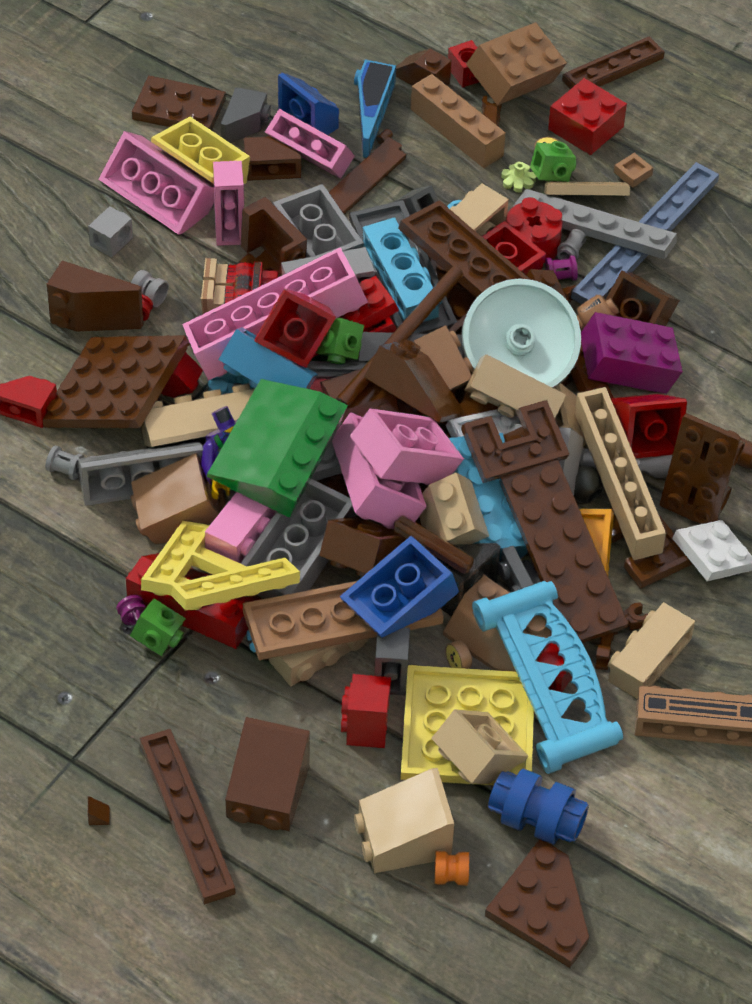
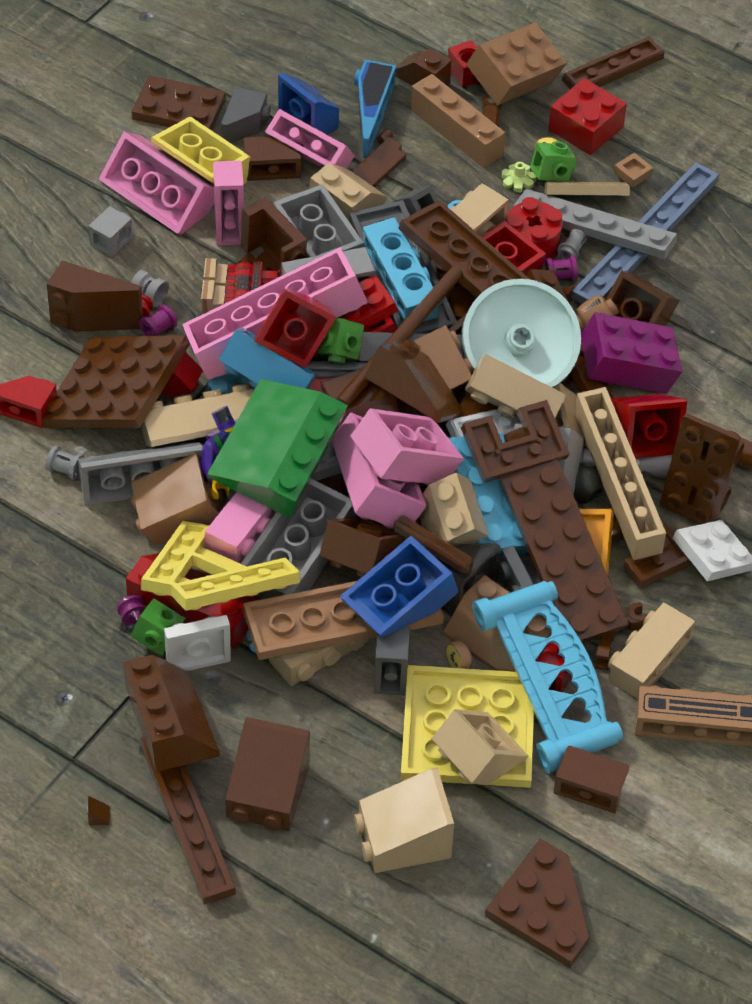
(158, 322): none -> magenta bush
(168, 713): none -> reddish brown slope
(198, 643): none -> white plate
(347, 189): none -> tan slope
(366, 710): red brick -> none
(451, 868): orange wheel -> none
(552, 811): blue piece -> none
(590, 779): none -> reddish brown panel

